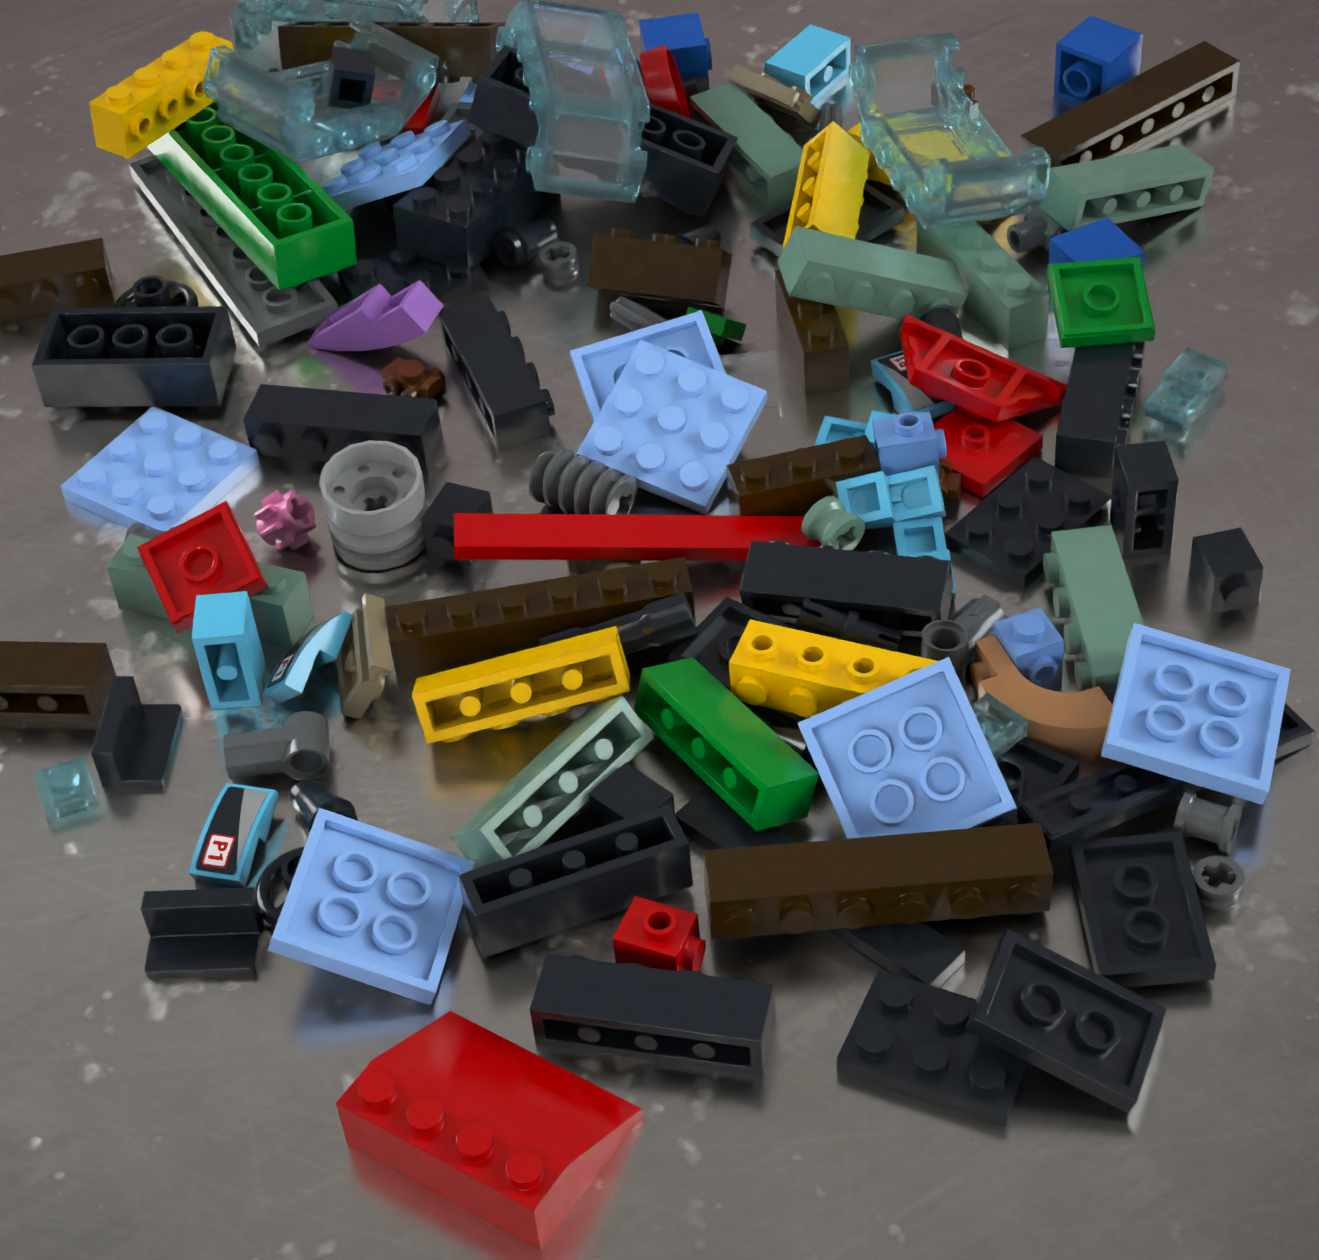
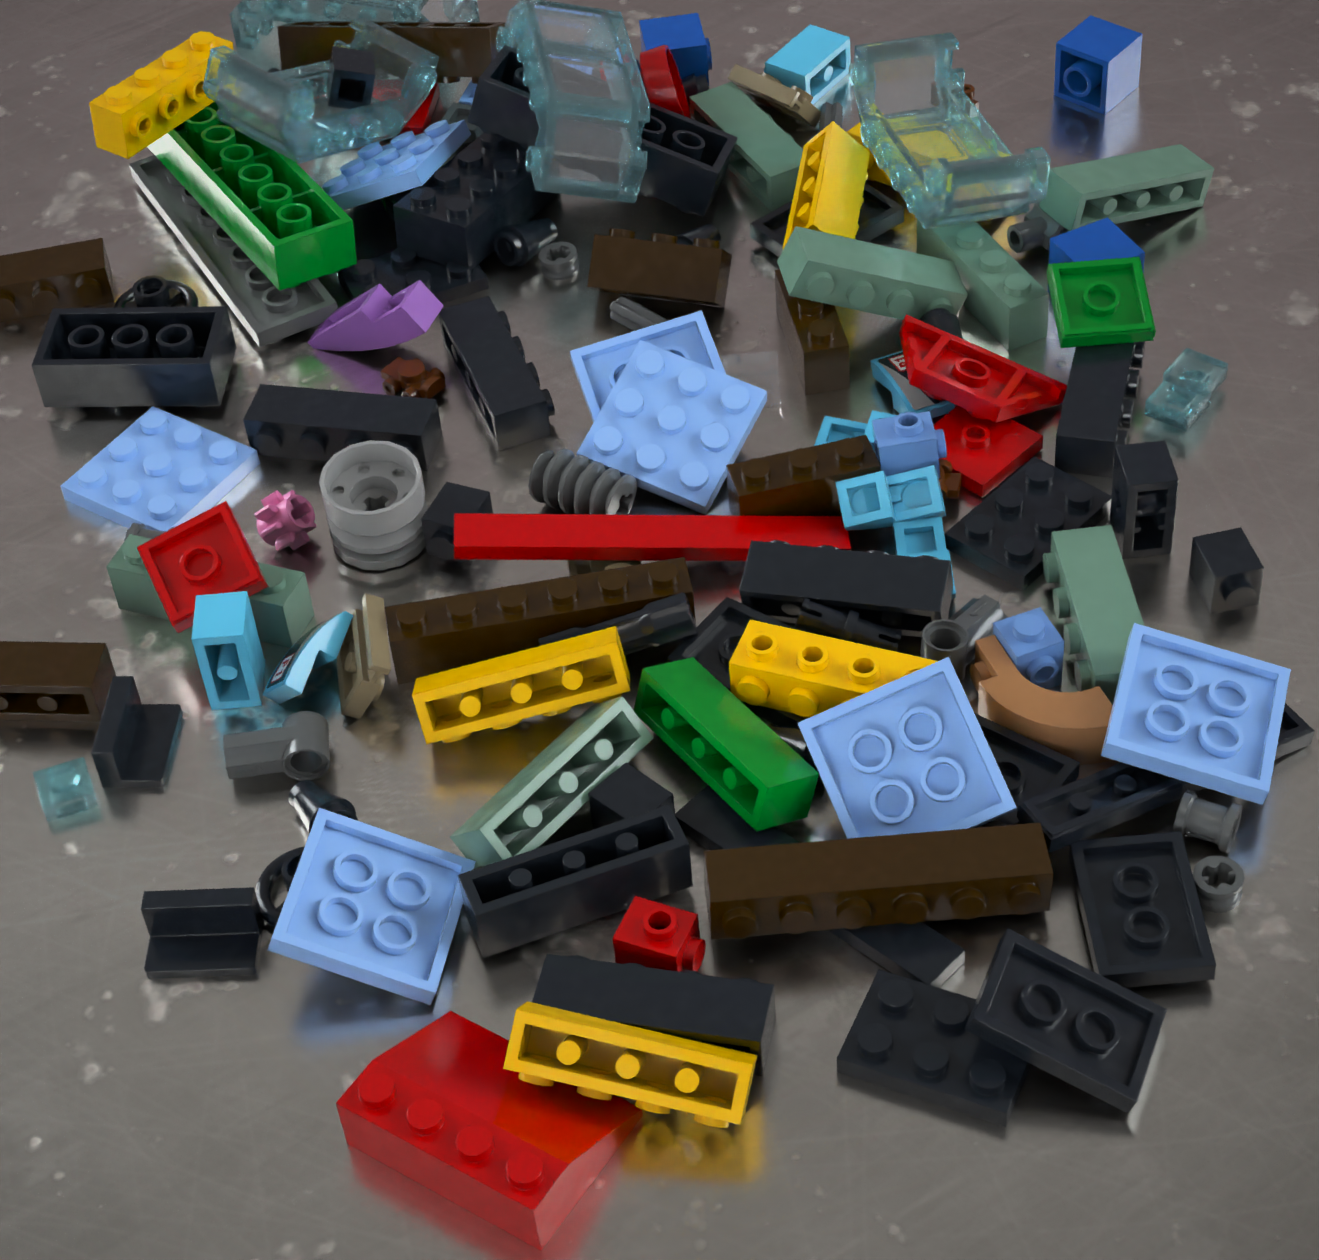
(231, 834): slope -> none
(630, 1063): none -> yellow brick
(721, 326): green plate -> none
(831, 525): sand green wheel -> none
(999, 724): clear light blue plate -> none
(1139, 108): dark brown brick -> none

